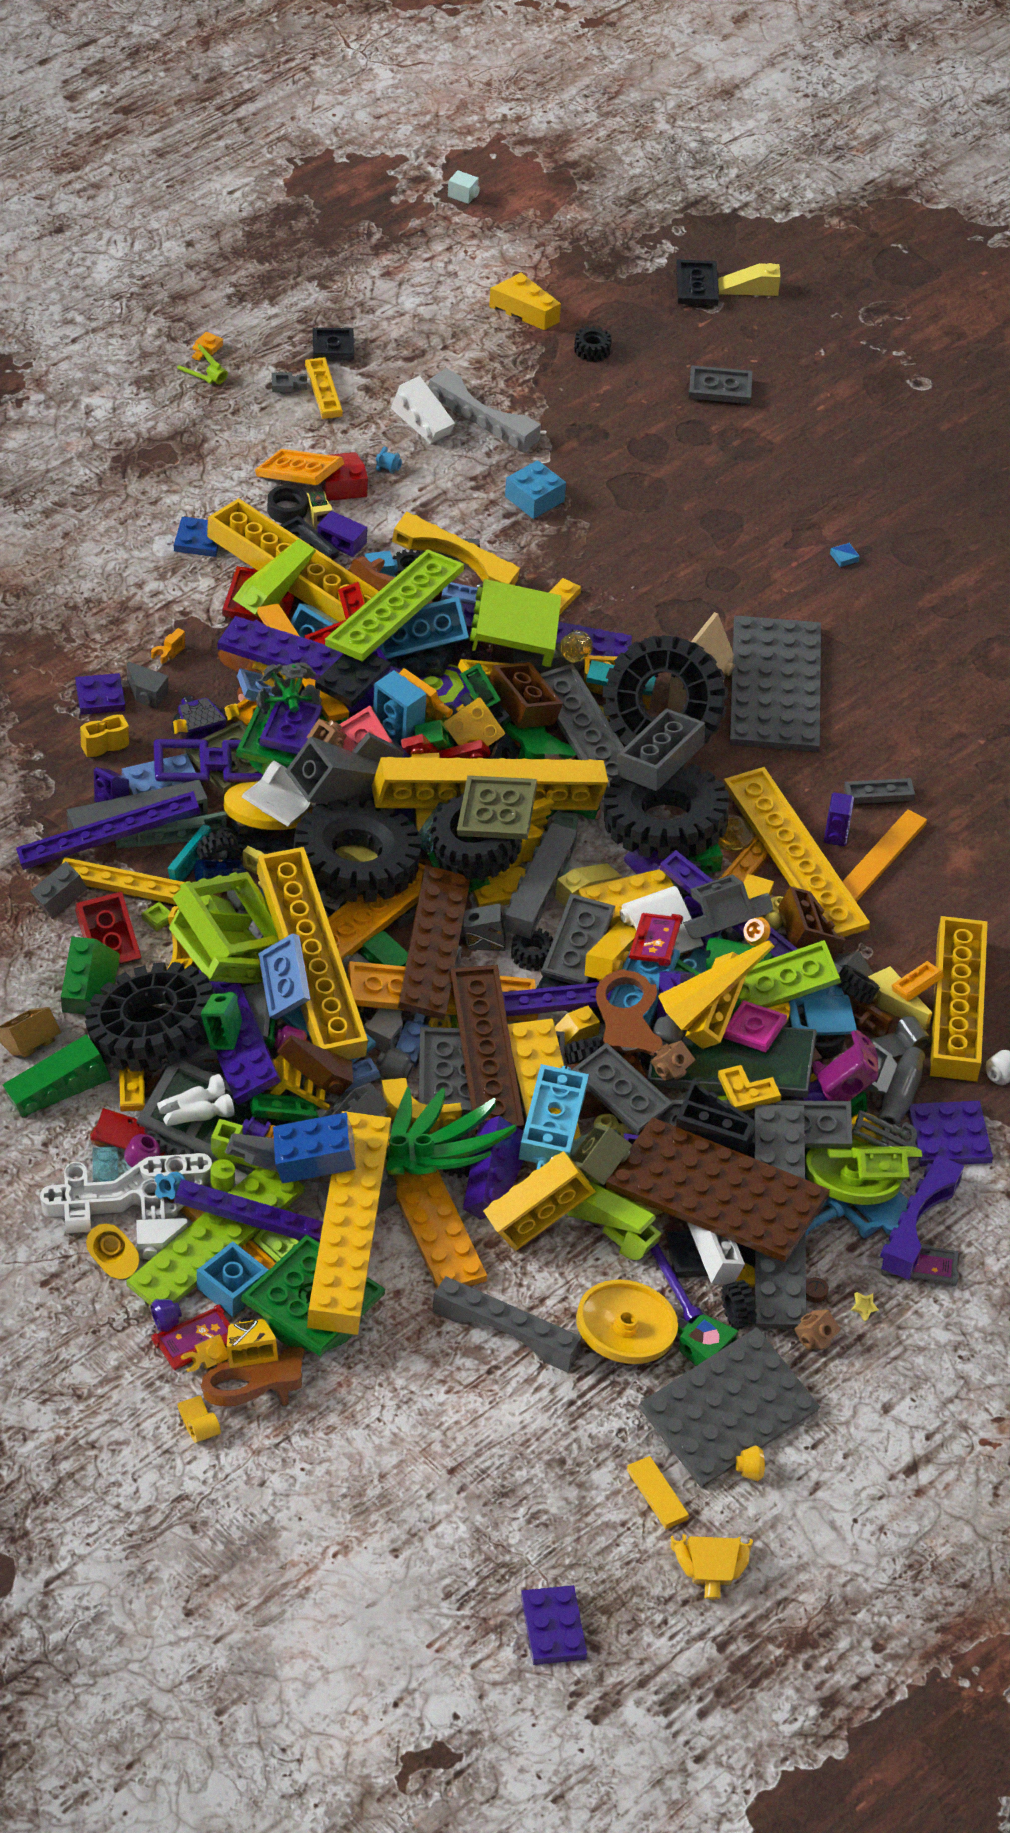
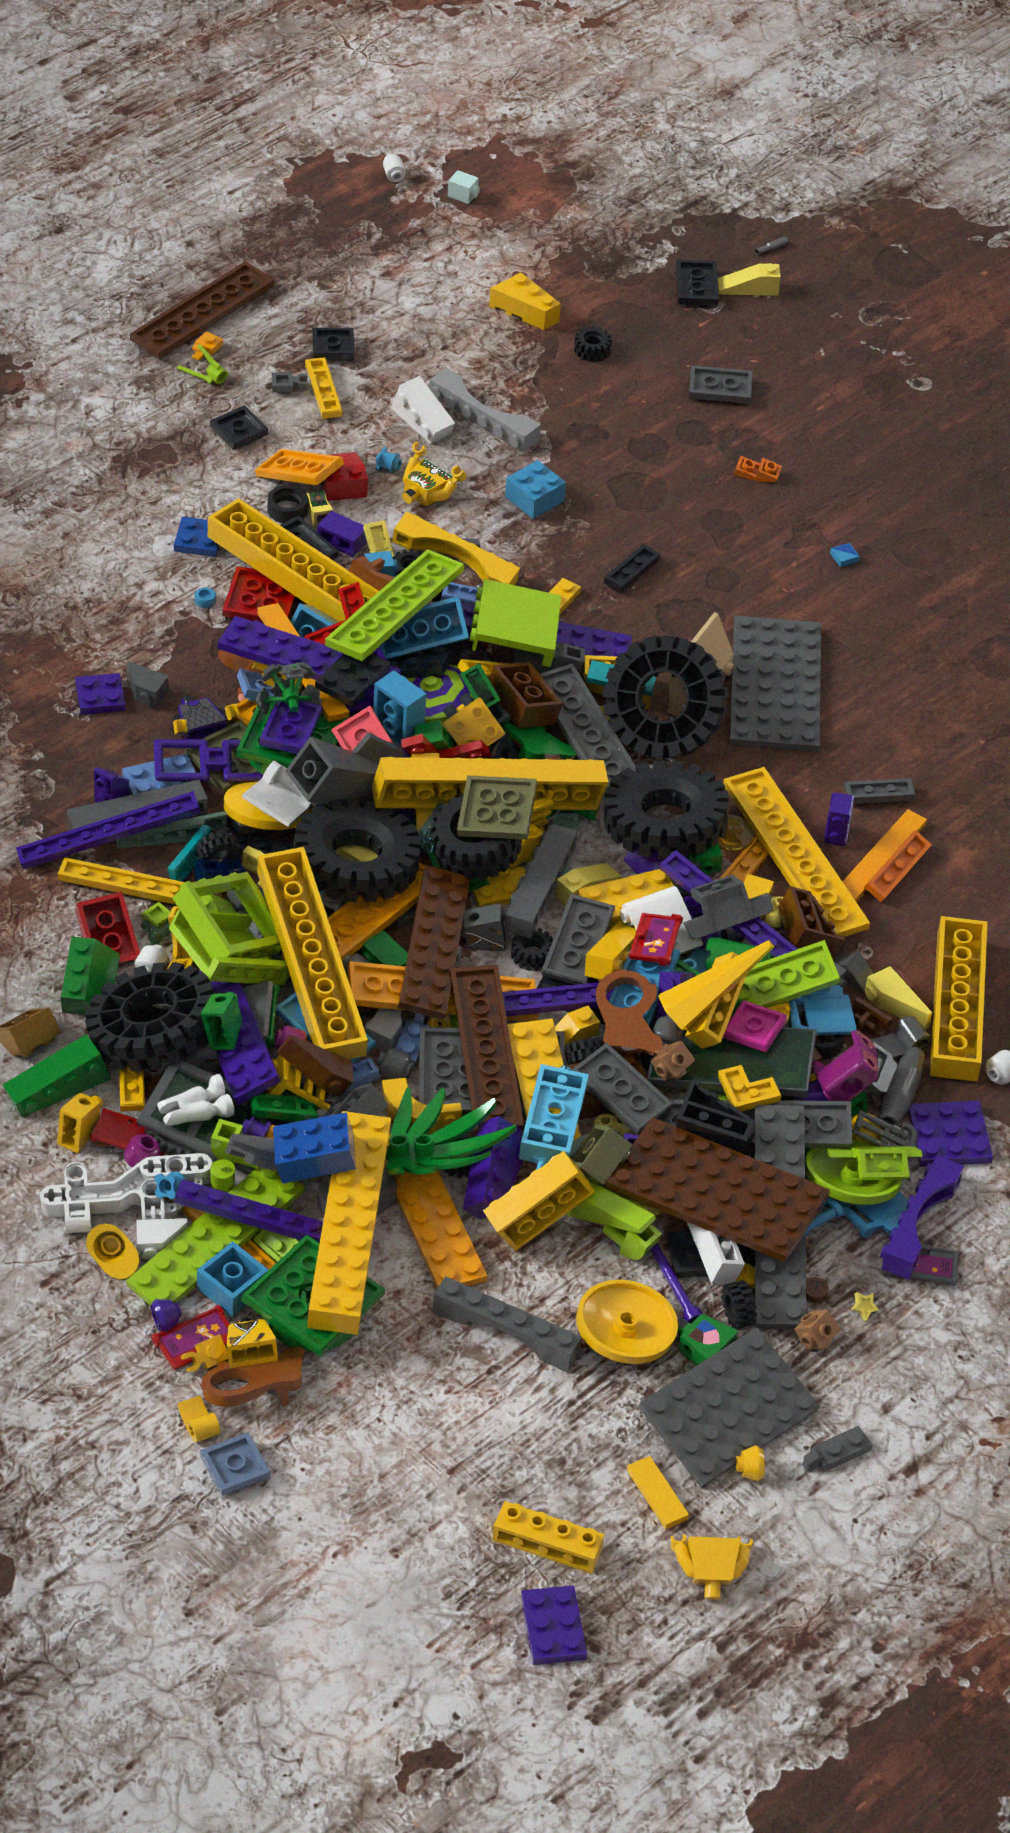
(58, 890): dark grey brick -> none
(77, 1121): none -> yellow torso
(104, 735): yellow brick -> none
(105, 1164): clear light blue plate -> none
(151, 954): none -> white head
(155, 934): none -> clear green piece
(173, 645): light orange plate -> none
(201, 310): none -> reddish brown plate
(205, 597): none -> dark azure tile
(235, 1464): none -> sand blue plate
(239, 427): none -> black plate
(275, 578): lime wedge -> none
(284, 976): medium blue plate -> none
(328, 732): medium nougat brick -> none
(378, 537): none -> light yellow plate
(394, 168): none -> white brick
(426, 481): none -> yellow torso
(434, 706): light orange plate -> none
(548, 1537): none -> yellow brick
(576, 646): clear yellow head -> none
(632, 568): none -> black plate
(661, 749): dark grey brick -> none
(757, 931): light orange hat -> none
(764, 472): none -> orange slope
(773, 245): none -> flat silver pin
(837, 1450): none -> dark grey hinge
(857, 984): black tyre -> none
(897, 866): none -> orange plate
(917, 981): light orange plate -> none

